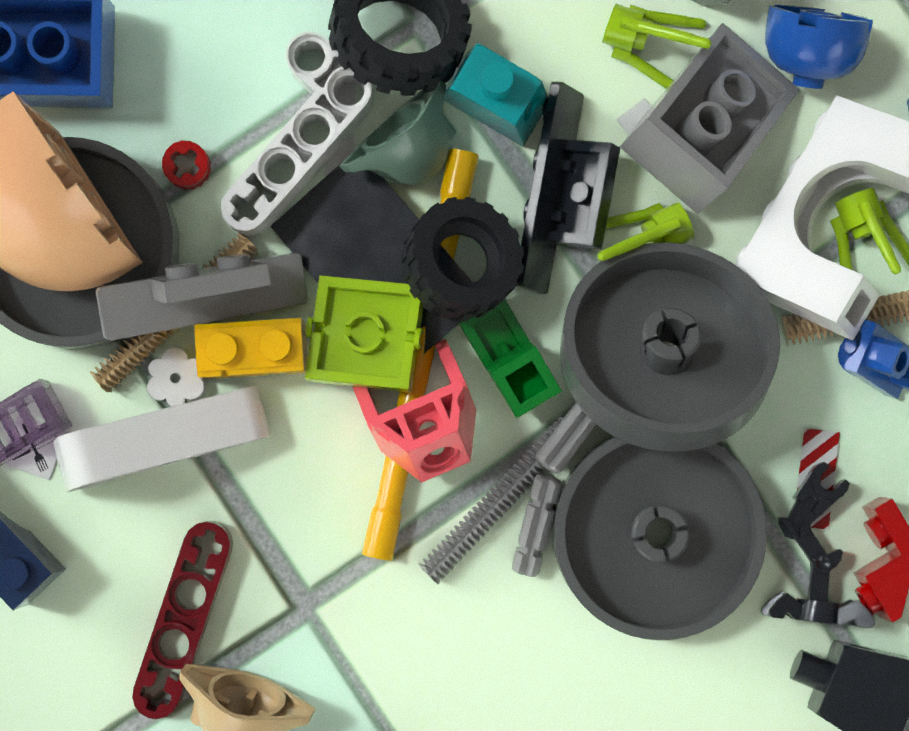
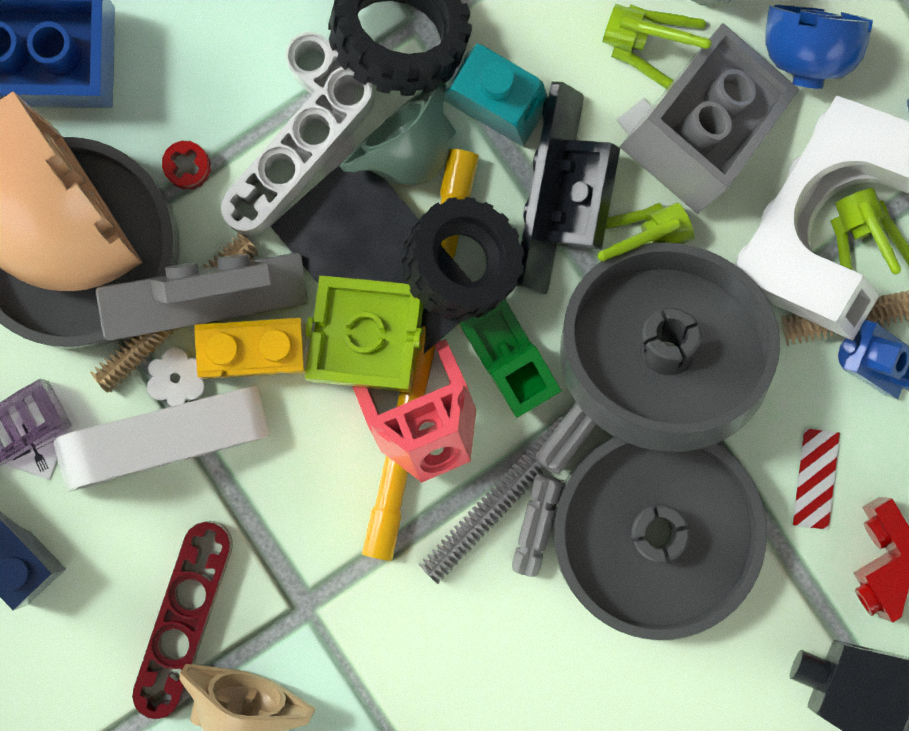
(809, 504): black piece -> none

